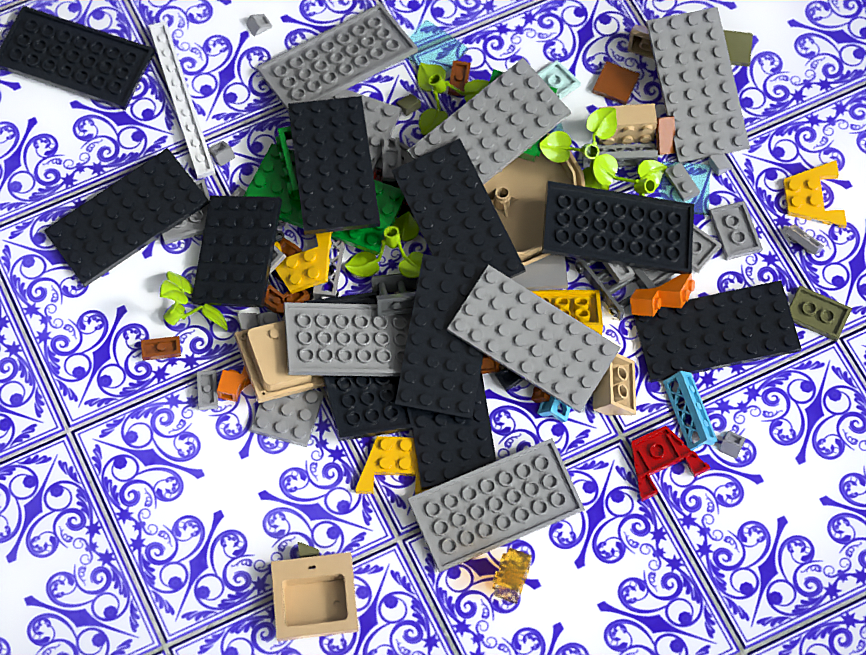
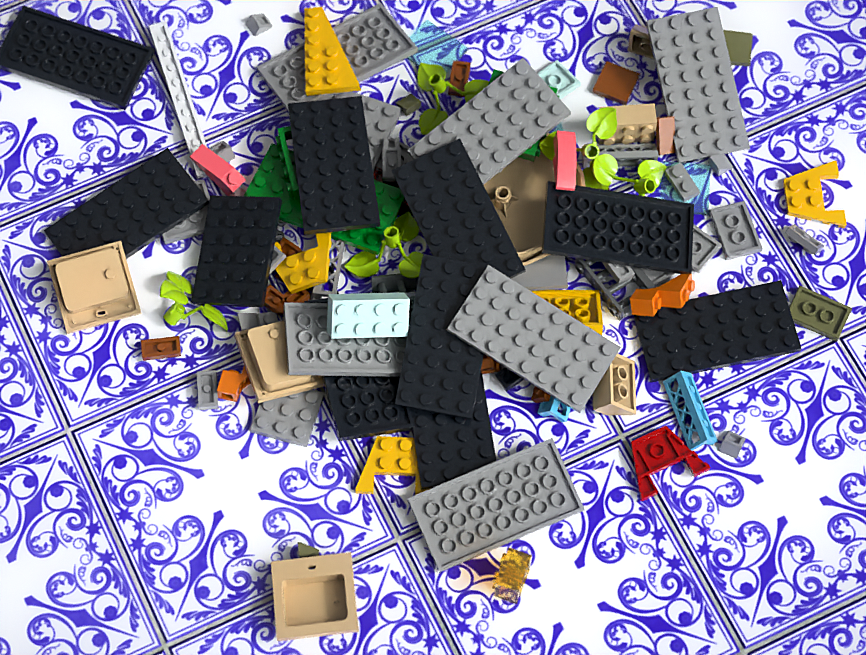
(94, 284): none -> tan piece
(217, 169): none -> coral slope
(325, 61): none -> yellow wing
(368, 315): none -> light aqua brick
(565, 160): none -> coral slope

